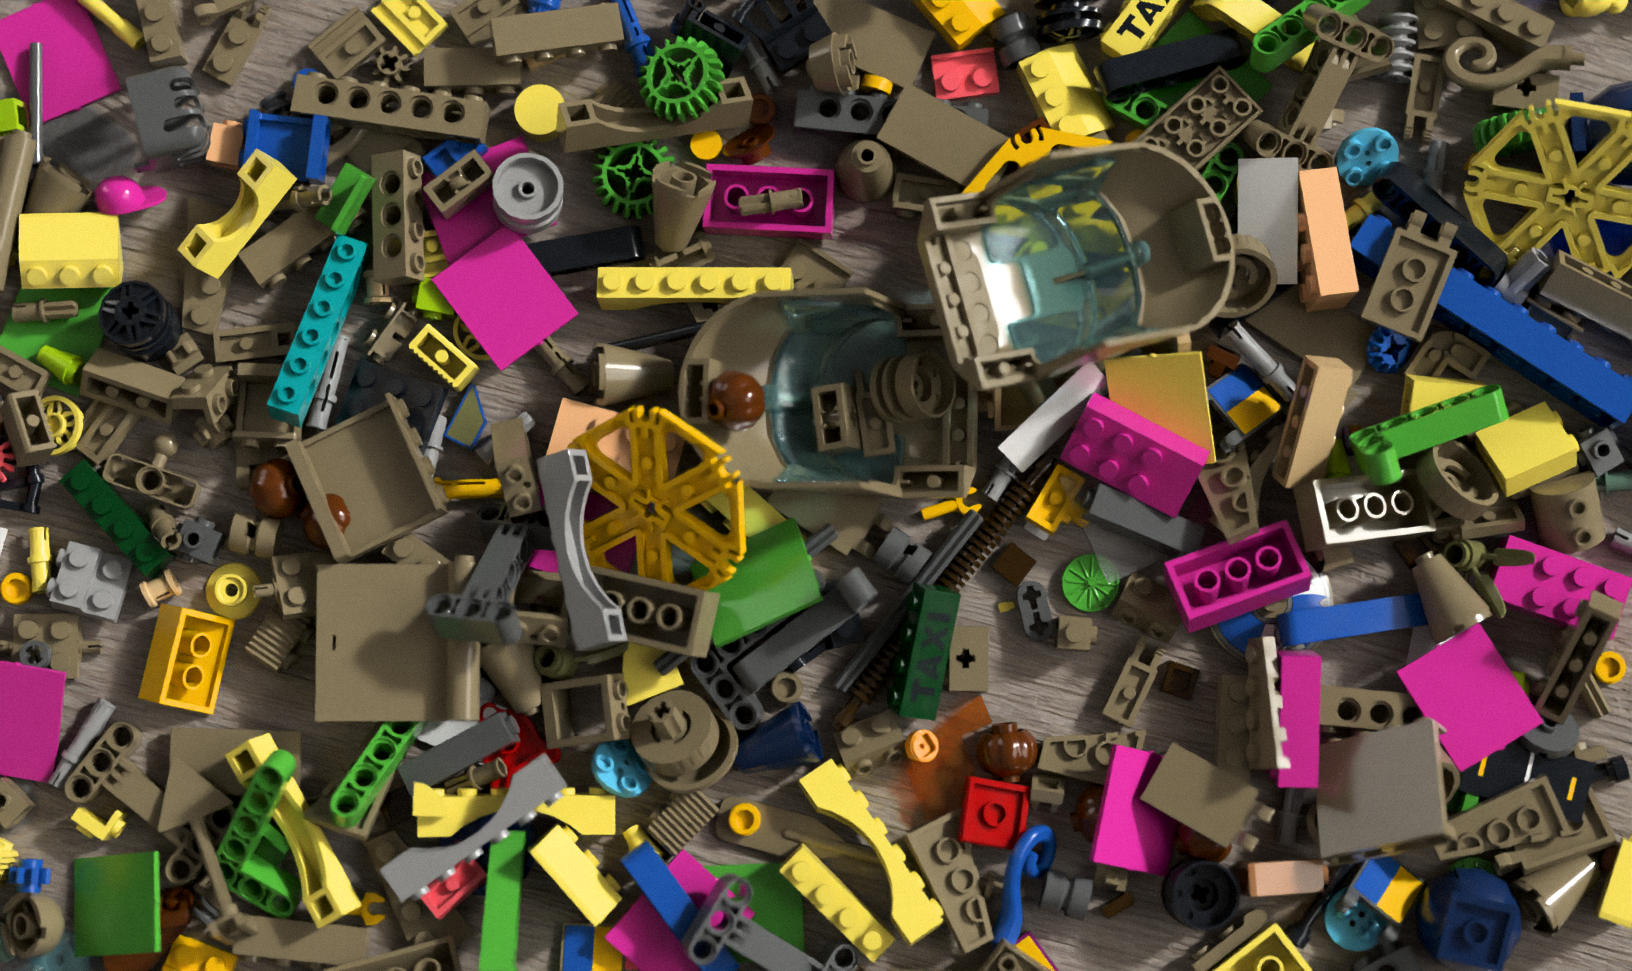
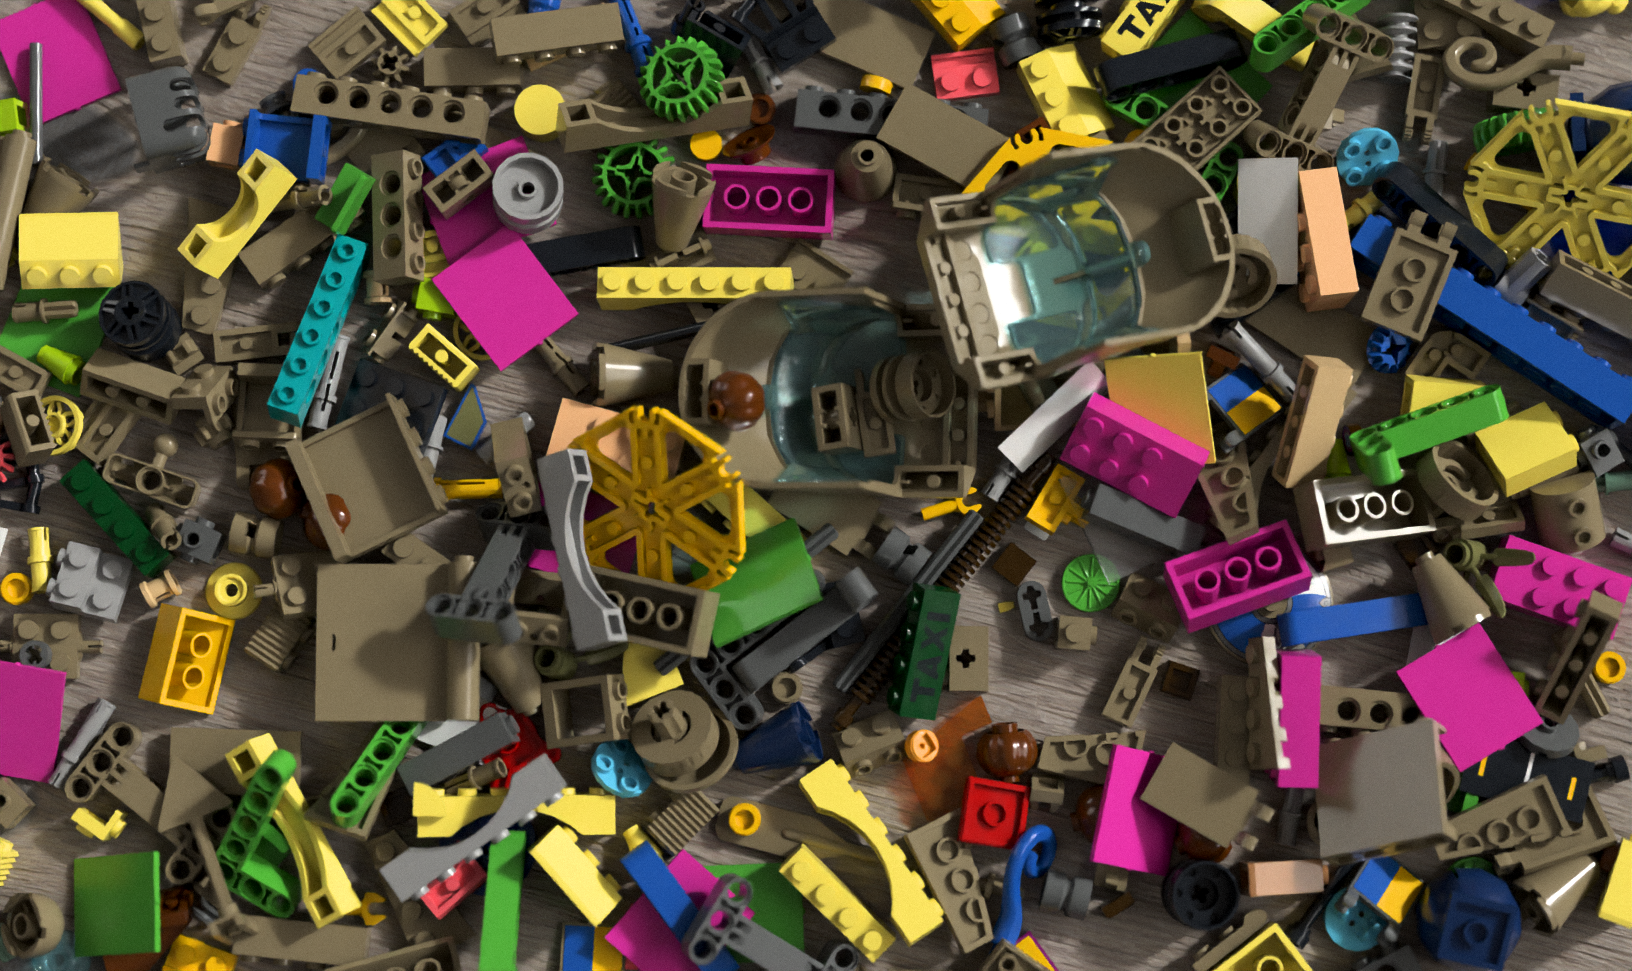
(29, 875): blue gear -> none
(124, 195): dark pink cap -> none
(771, 202): dark tan axle -> none
(833, 64): dark tan cone -> none

